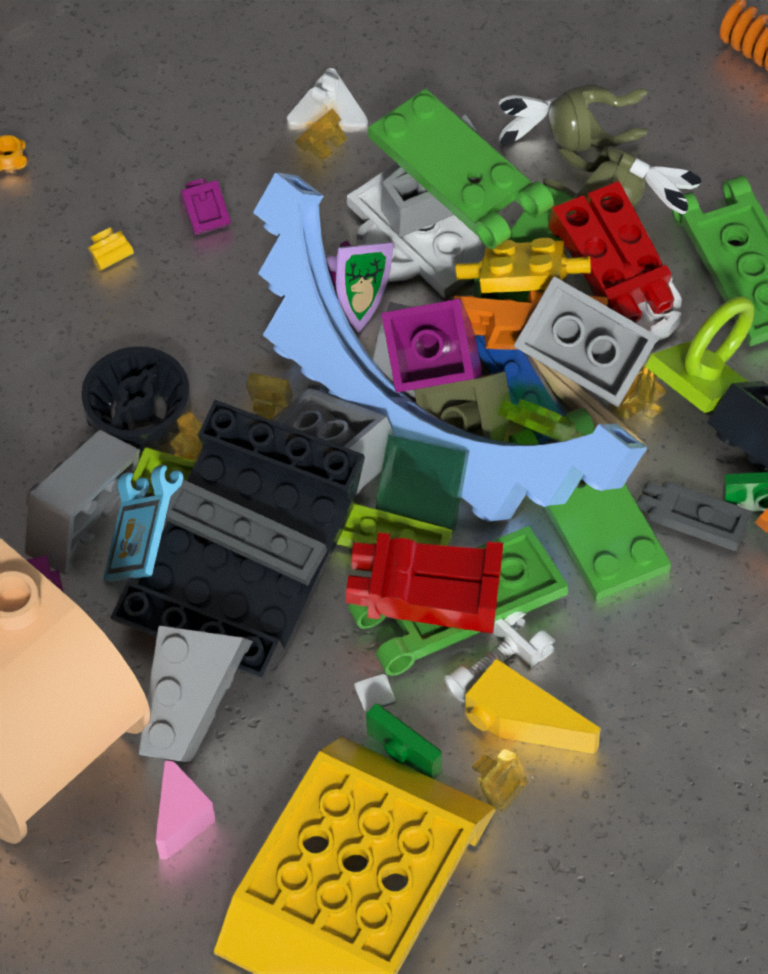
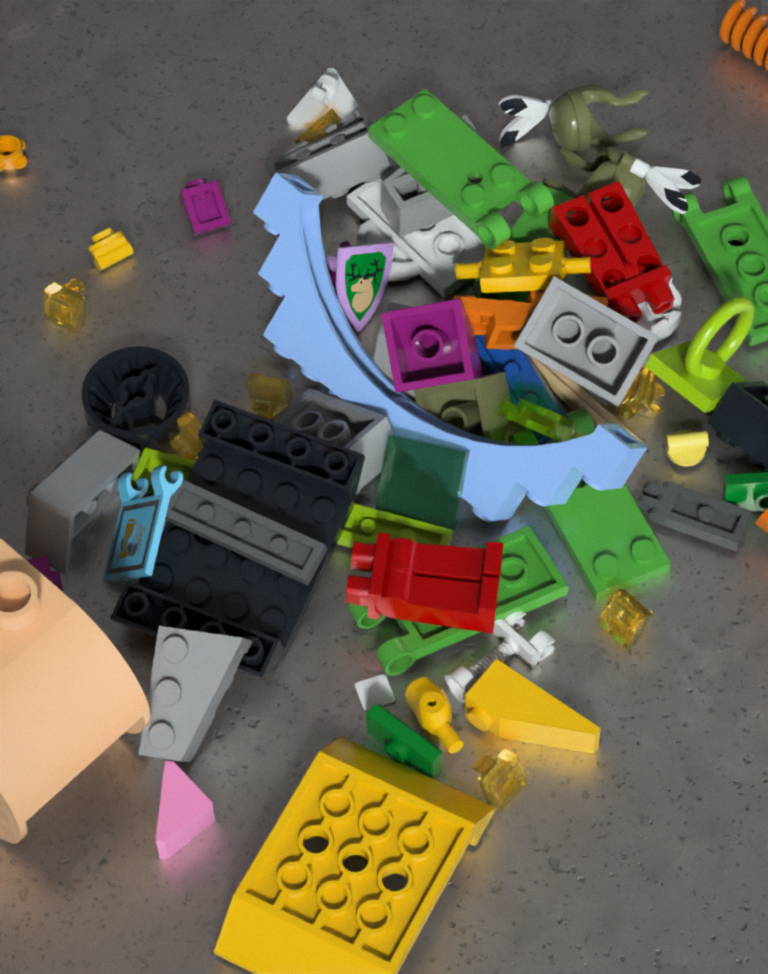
(66, 304): none -> clear yellow tile
(335, 160): none -> light grey wedge
(433, 713): none -> yellow piece
(624, 618): none -> clear yellow tile
(686, 447): none -> light yellow plate

